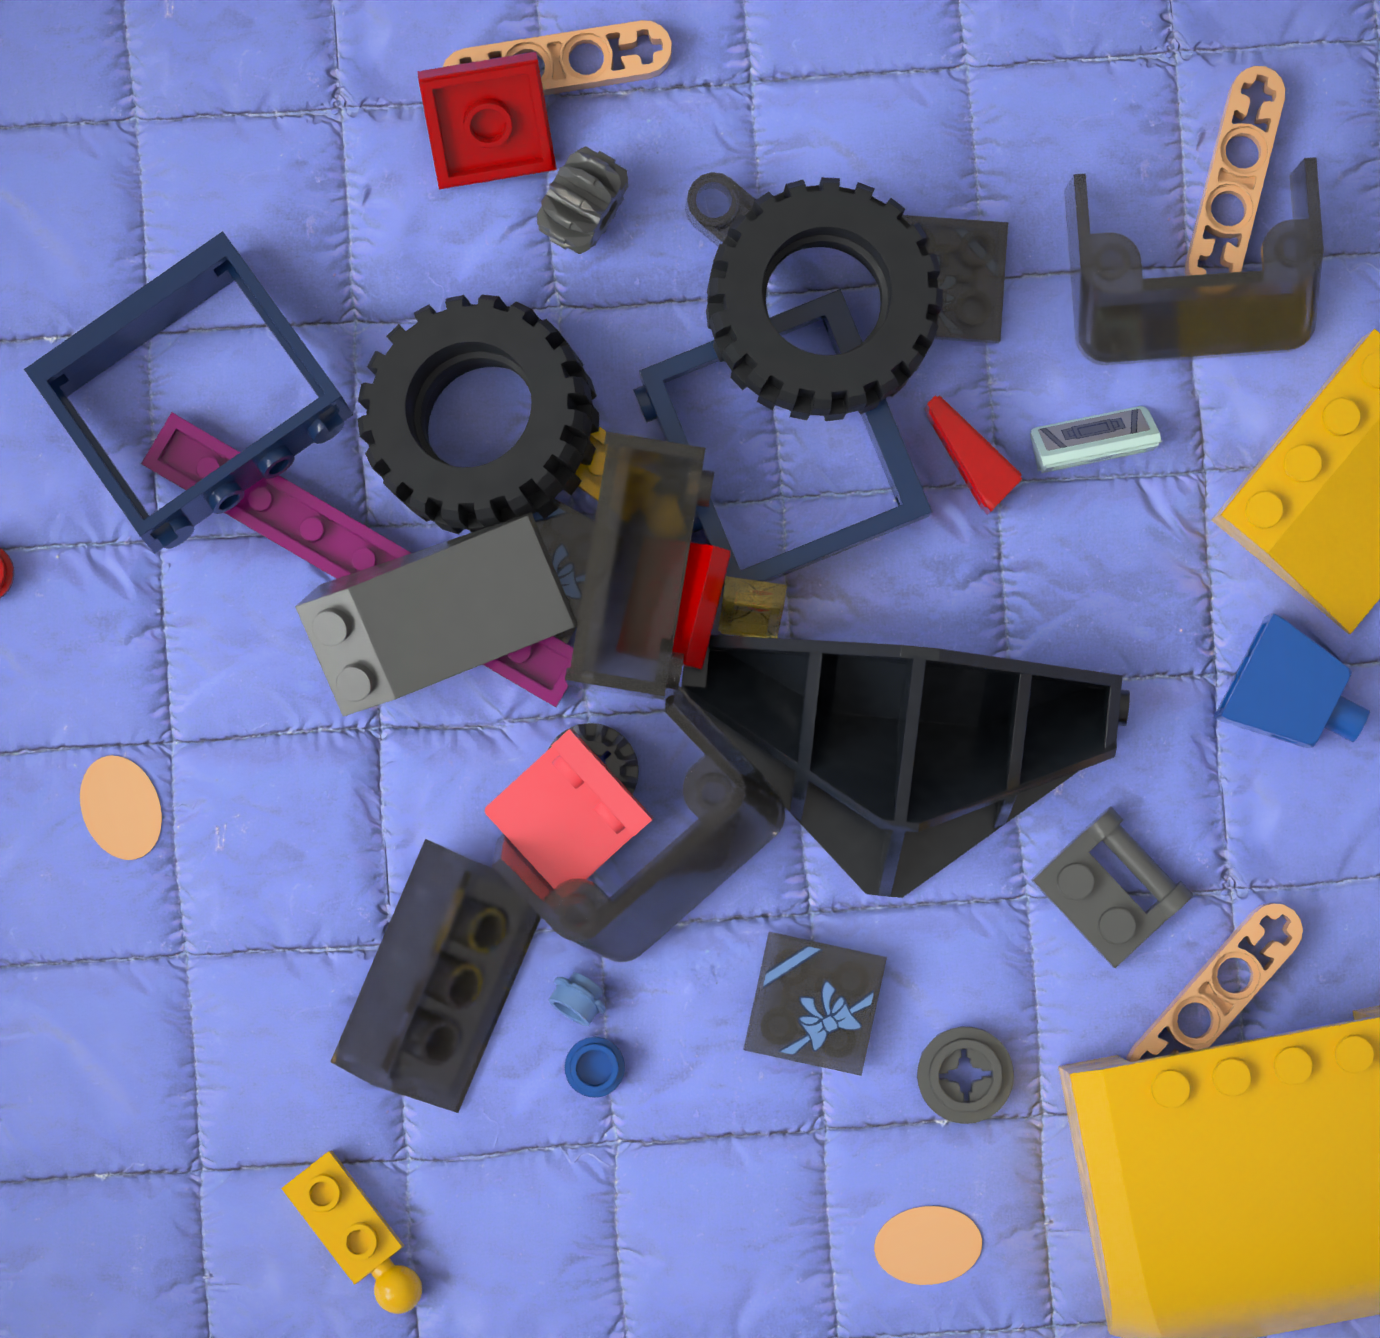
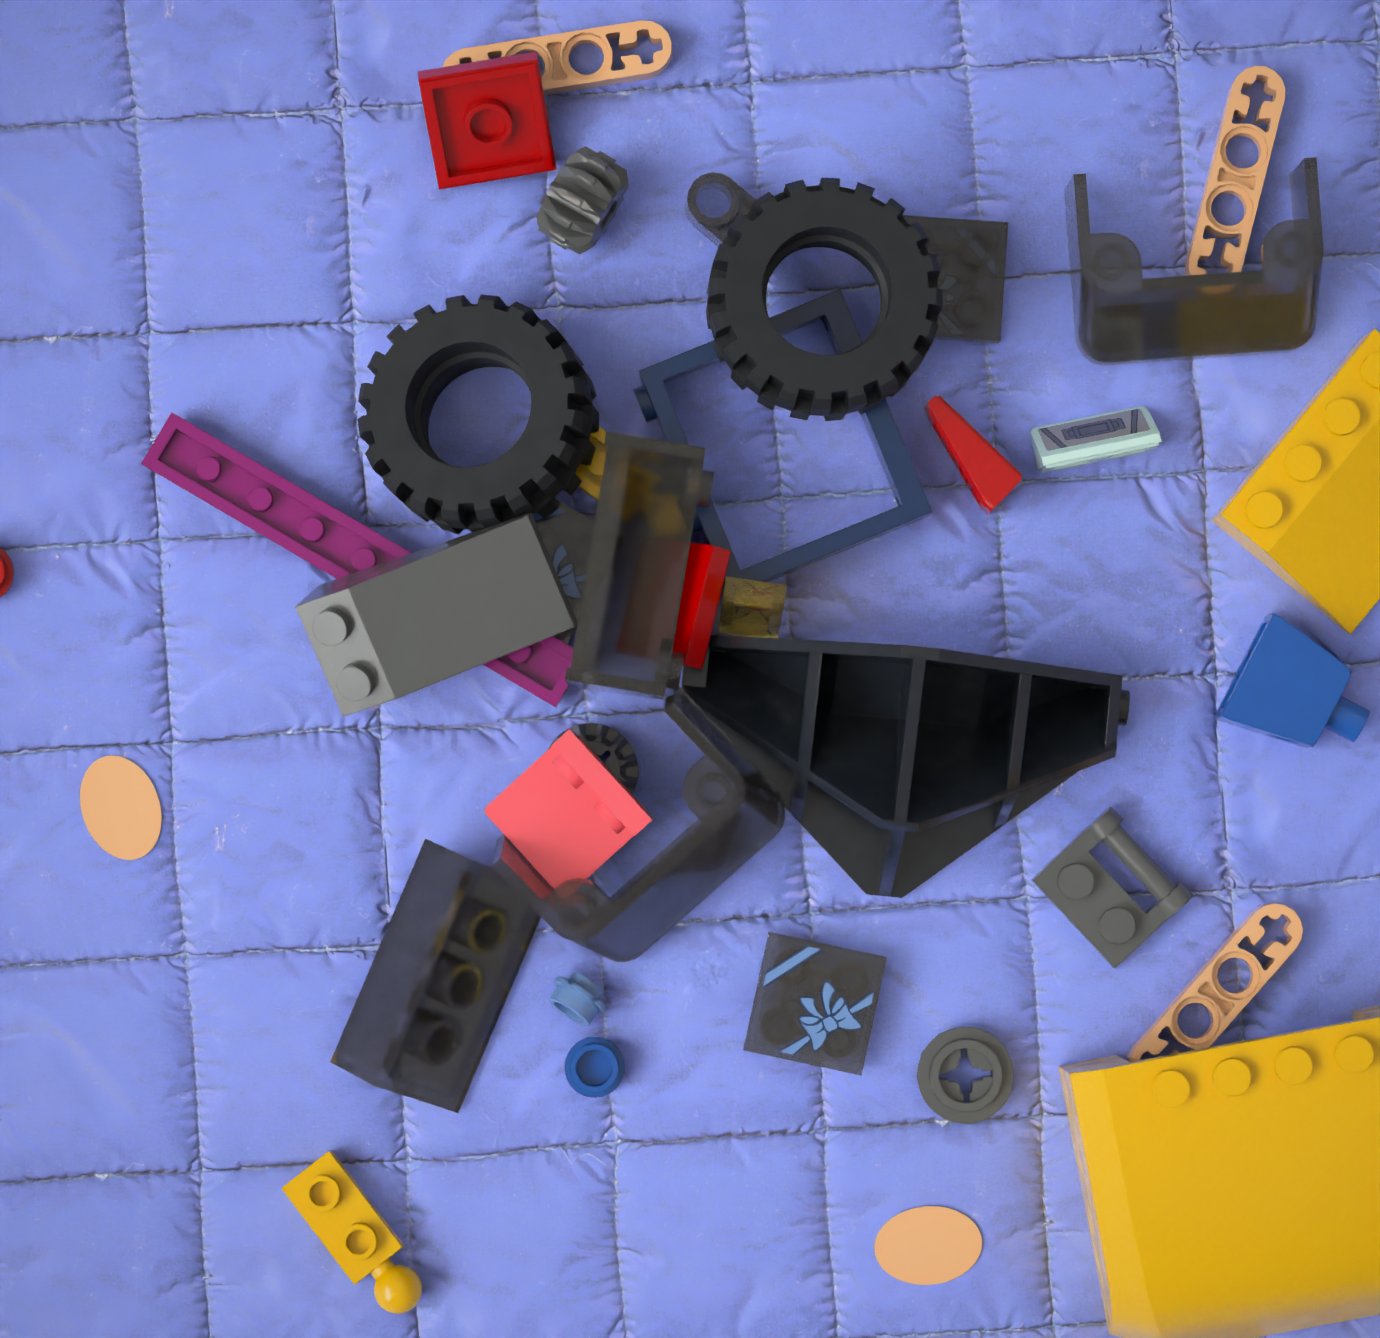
(140, 319): dark blue window -> none

